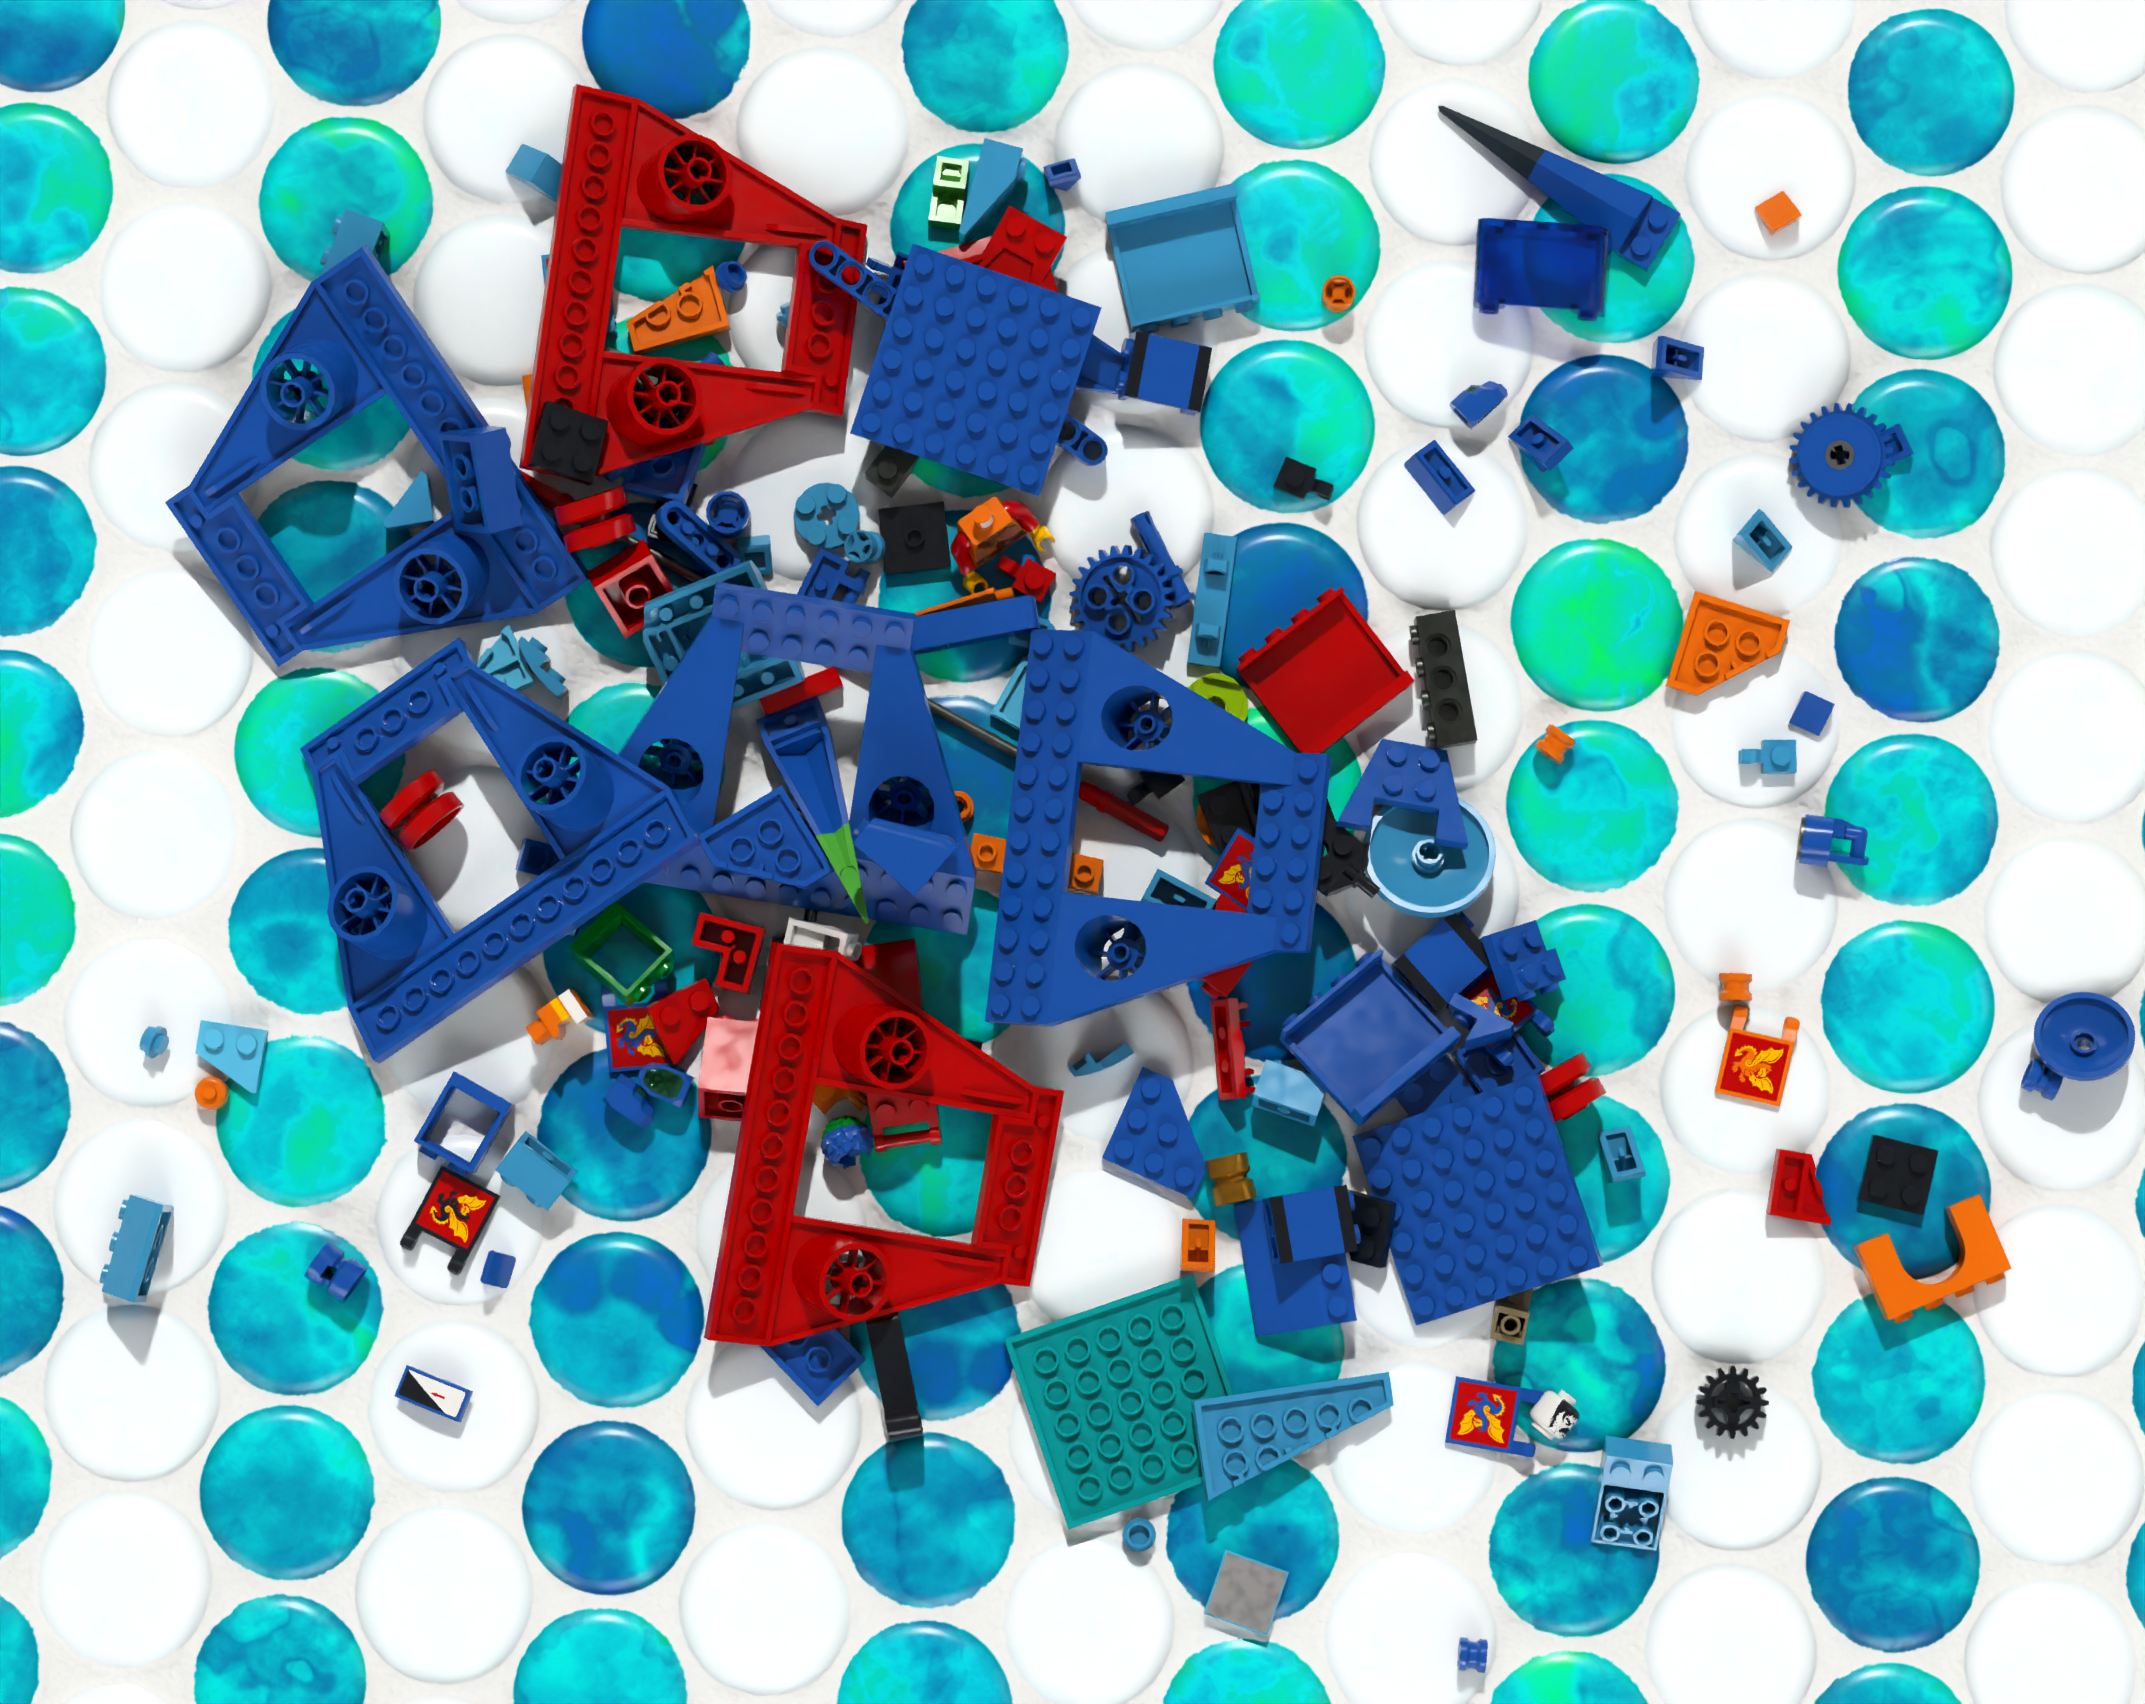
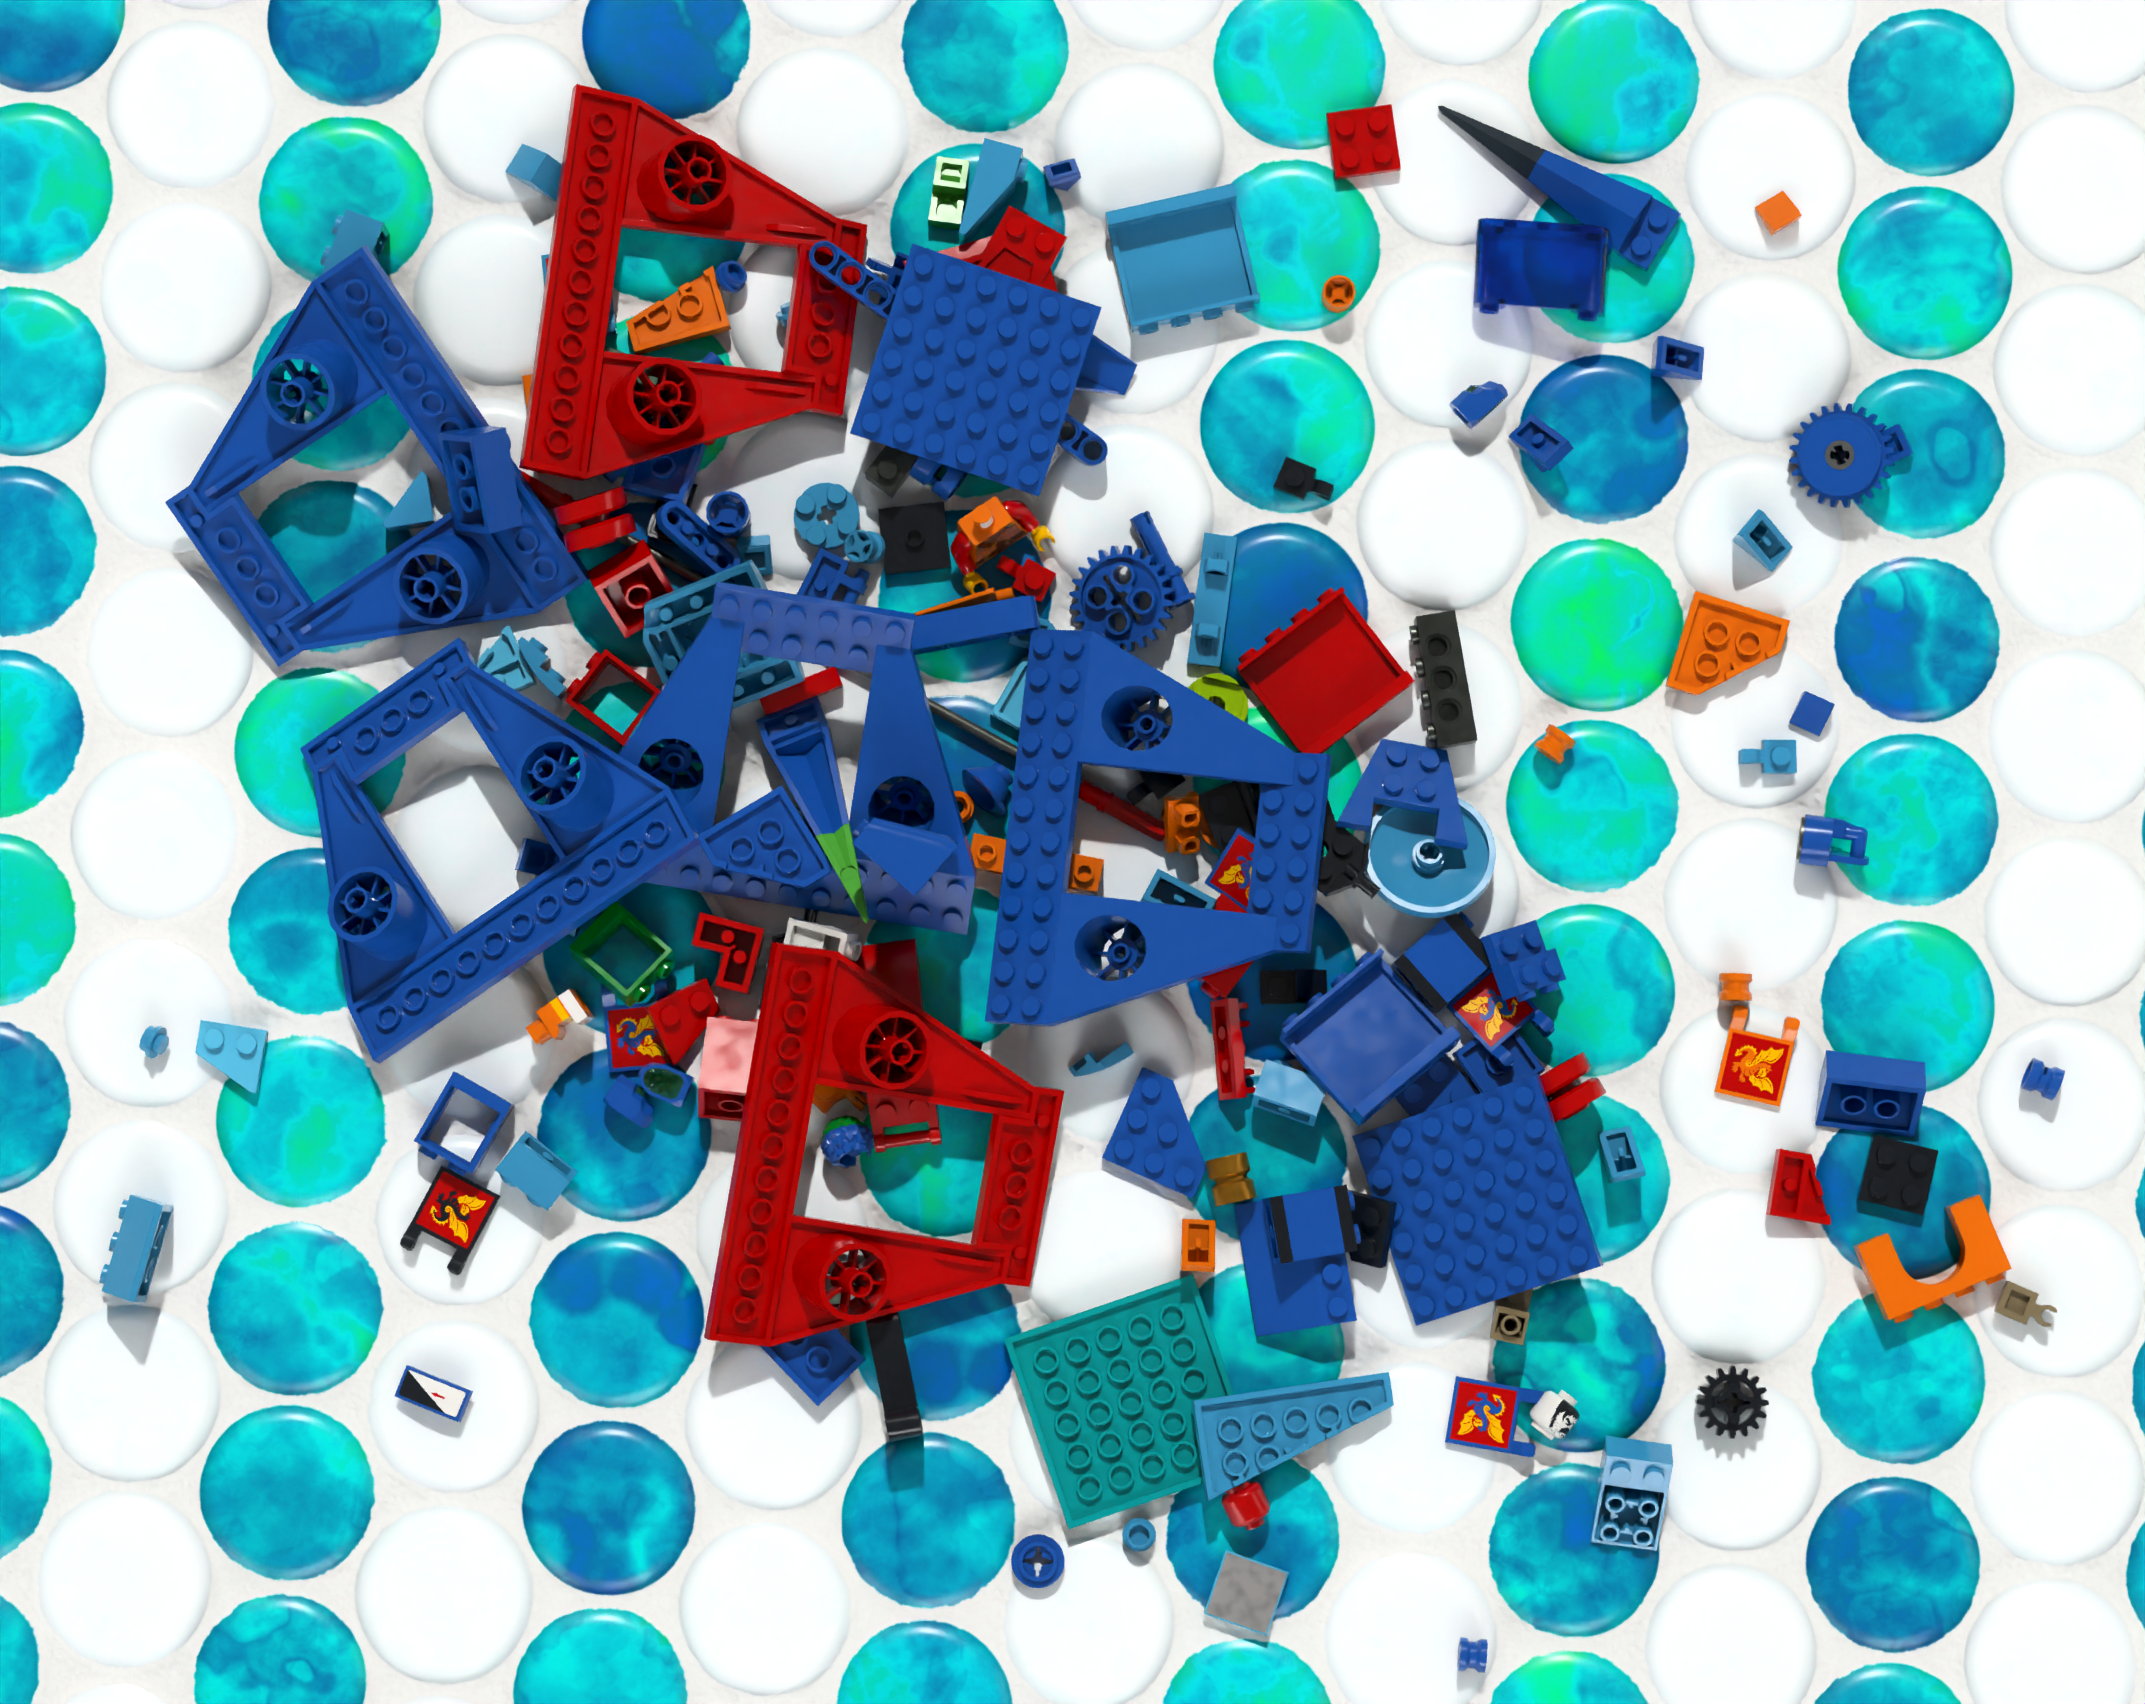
(212, 1093): orange piece -> none
(346, 1277): blue wheel -> none
(421, 810): red wheel -> none
(498, 1269): blue slope -> none
(567, 443): black plate -> none
(596, 667): none -> red window
(925, 473): none -> blue wheel
(988, 787): none -> blue piece
(1049, 1572): none -> blue gear
(1163, 371): blue panel -> none
(1181, 823): none -> orange hips
(1246, 1505): none -> red head
(1292, 986): none -> black slope
(1363, 141): none -> red plate
(1439, 477): blue slope -> none
(1487, 1025): blue slope -> none
(1870, 1093): none -> blue slope
(2021, 1304): none -> dark tan plate
(2089, 1022): blue dish -> none

